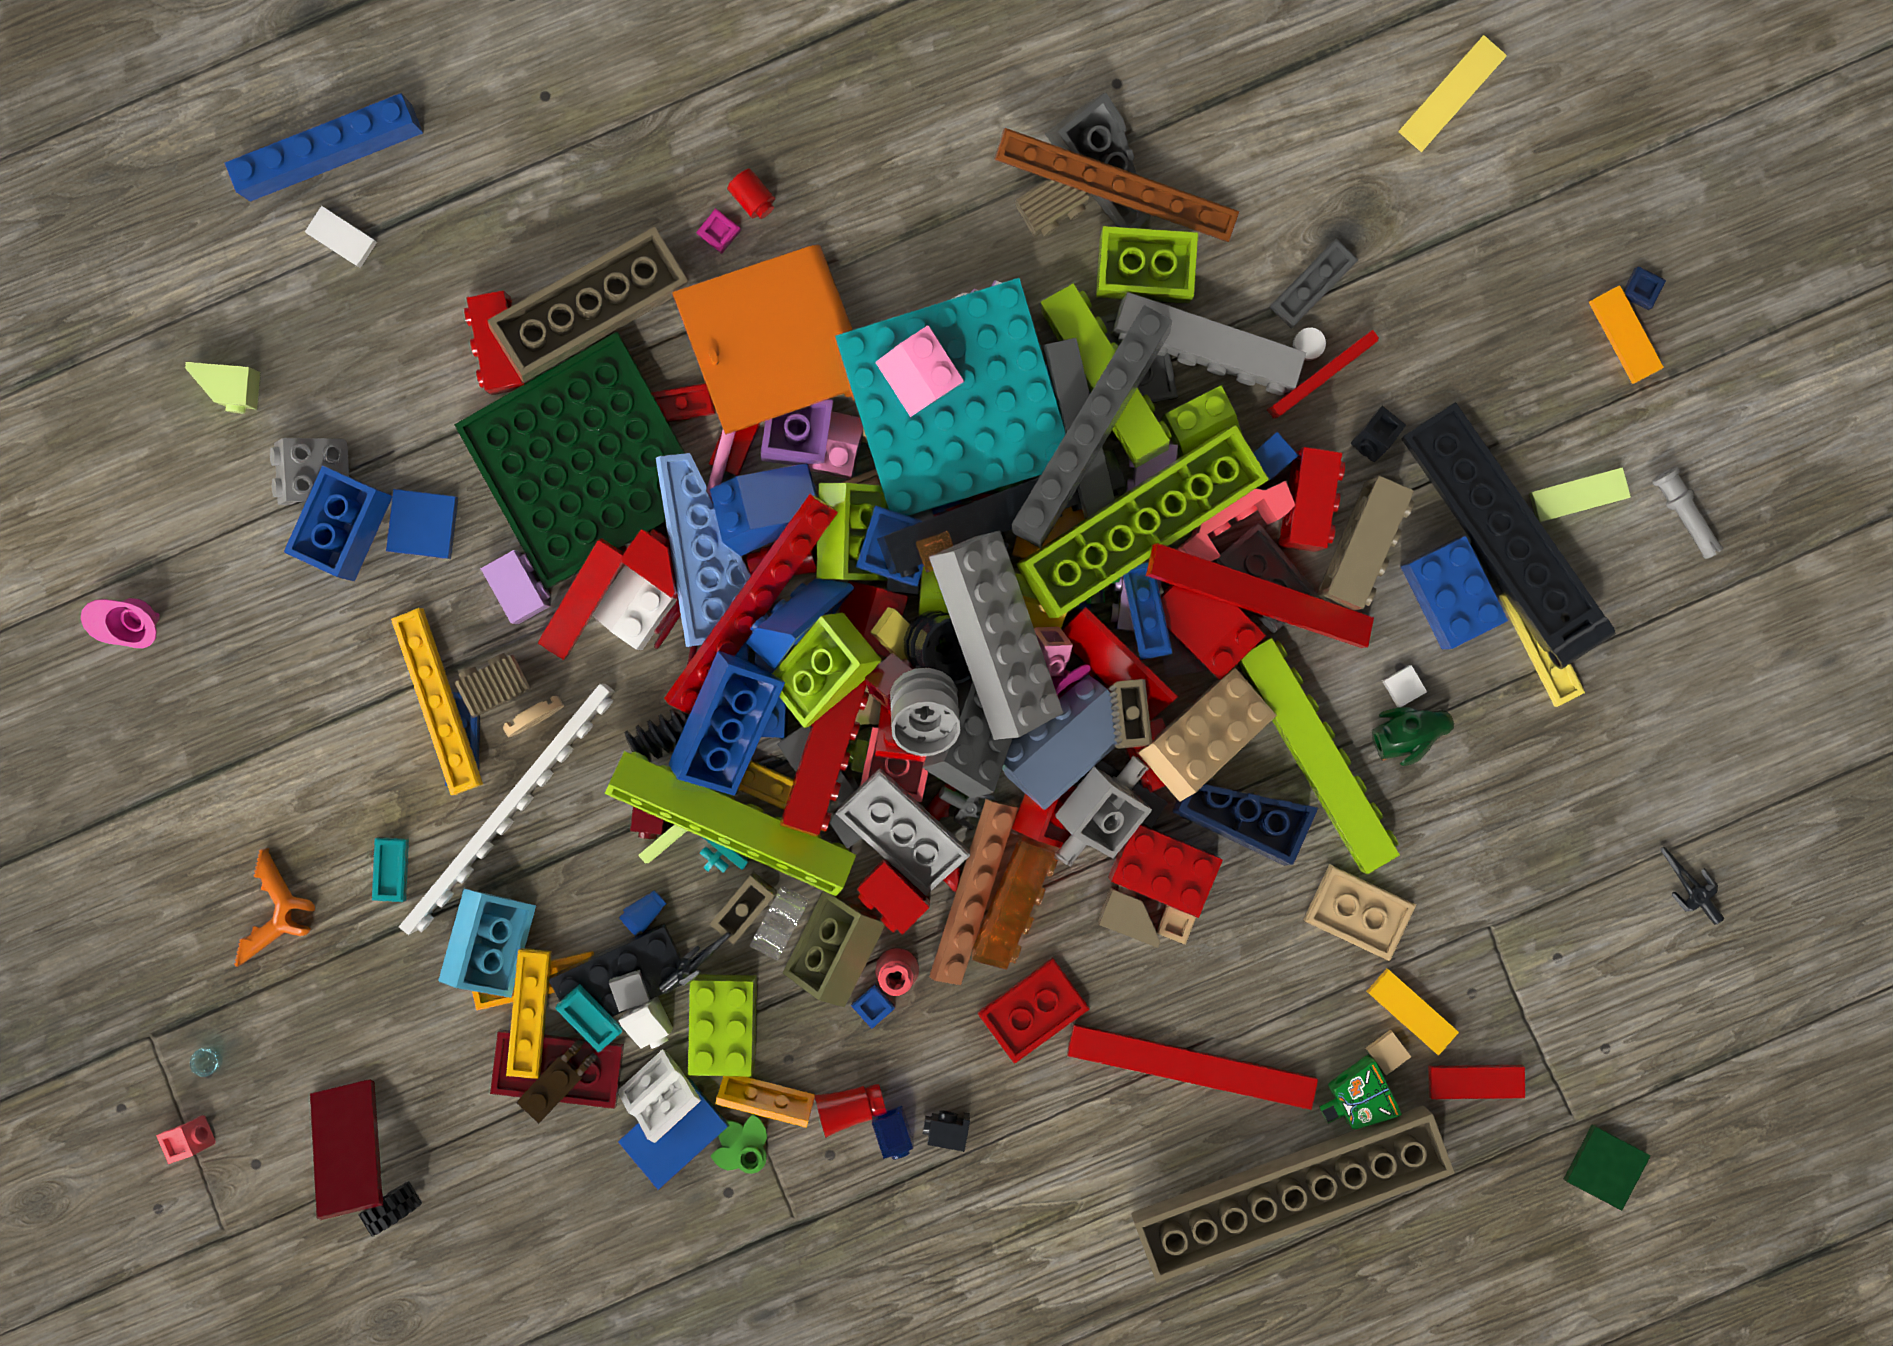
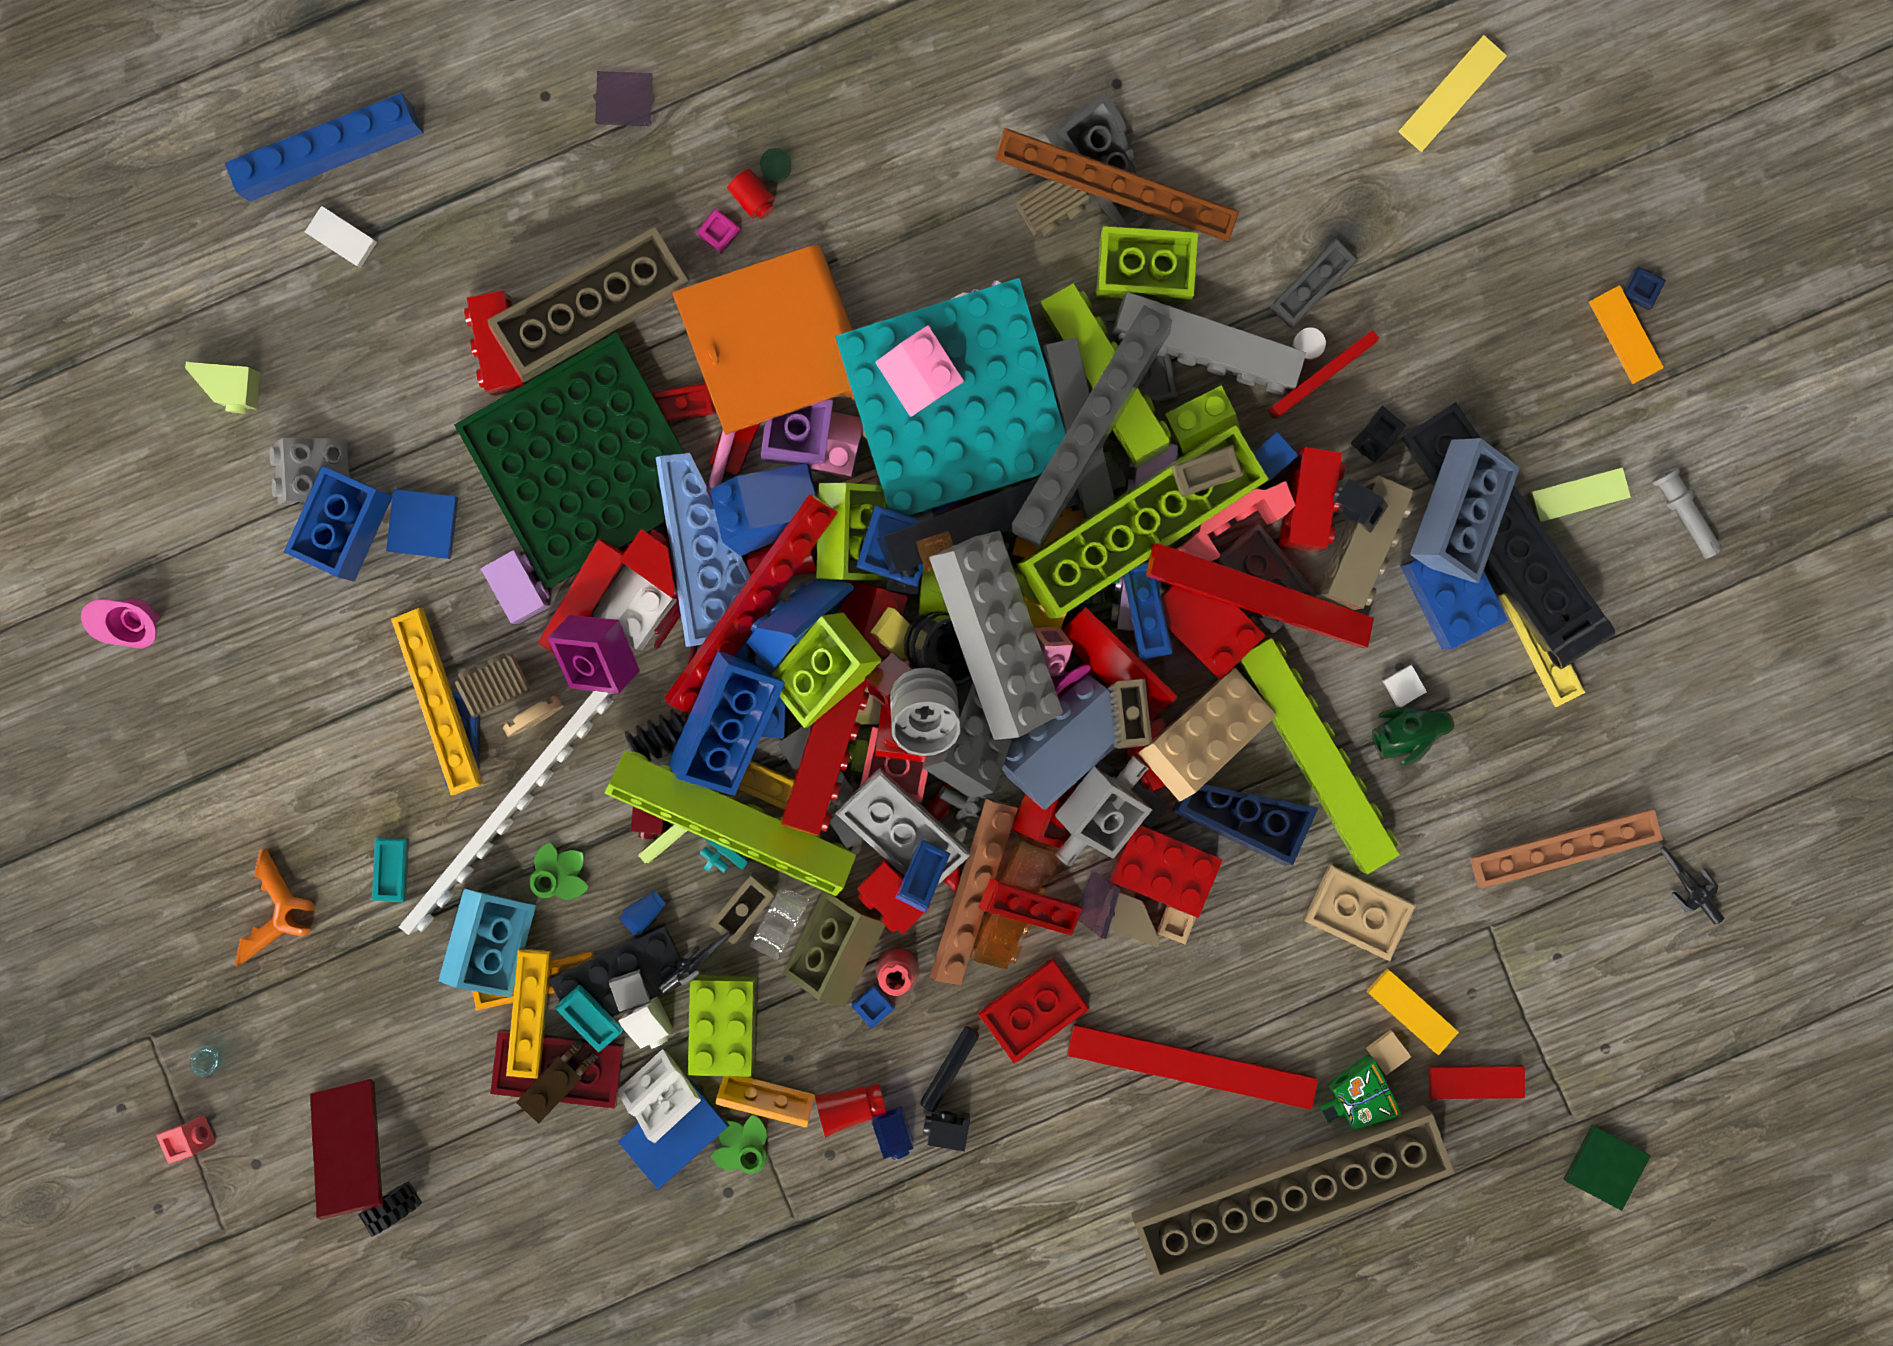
(561, 870): none -> bright green plate
(594, 654): none -> magenta brick
(623, 98): none -> clear purple piece
(776, 164): none -> clear green tile
(923, 875): none -> blue tile
(949, 1069): none -> black axle
(1030, 907): none -> red tile
(1099, 904): none -> clear purple piece
(1206, 471): none -> dark tan tile
(1360, 504): none -> black brick
(1465, 509): none -> sand blue slope
(1566, 848): none -> nougat plate

